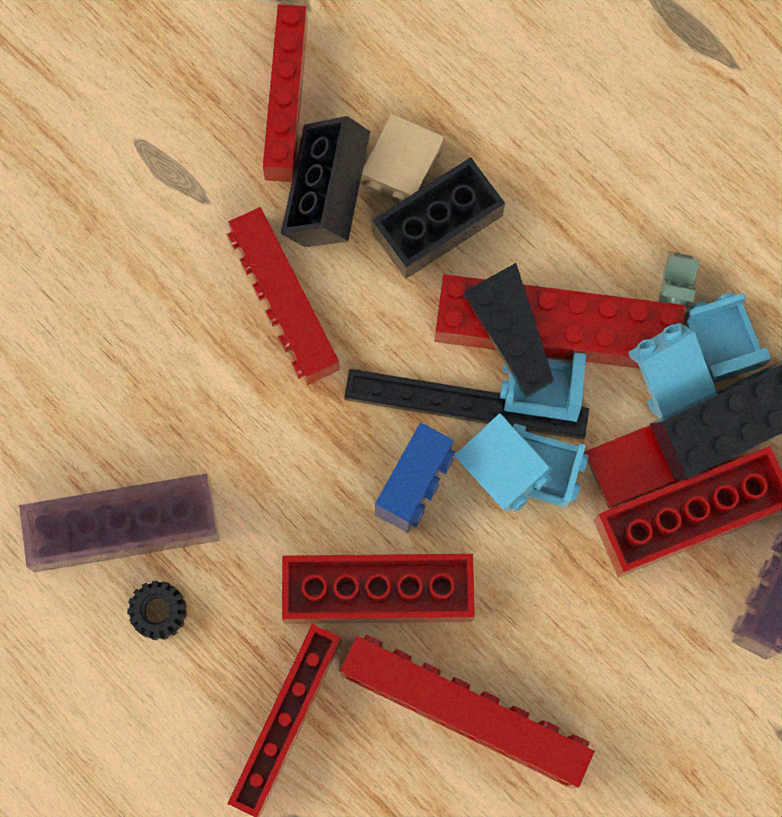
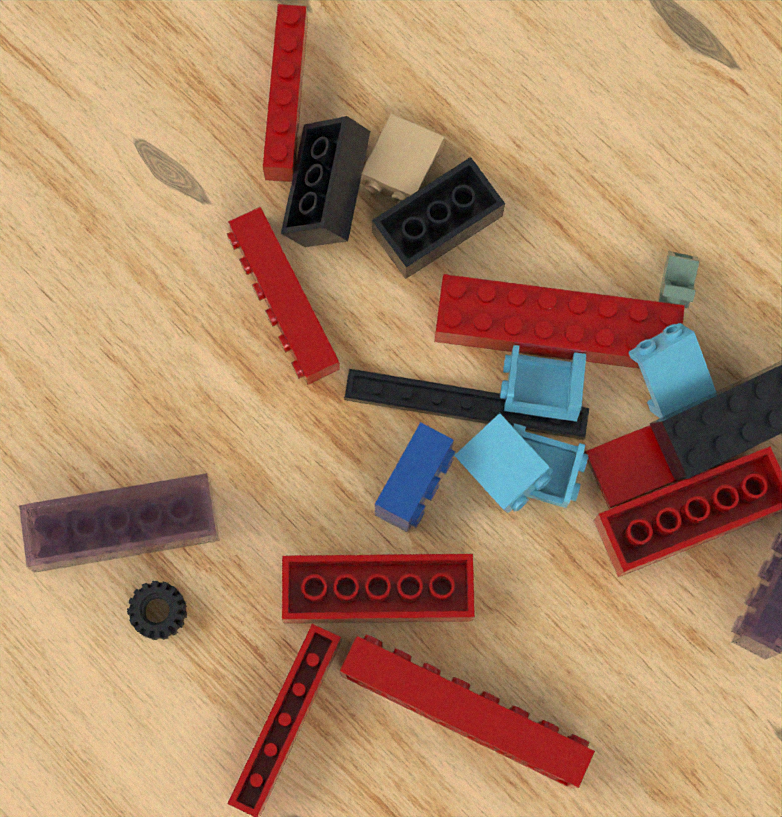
(509, 323): black wing -> none
(726, 337): medium azure panel -> none

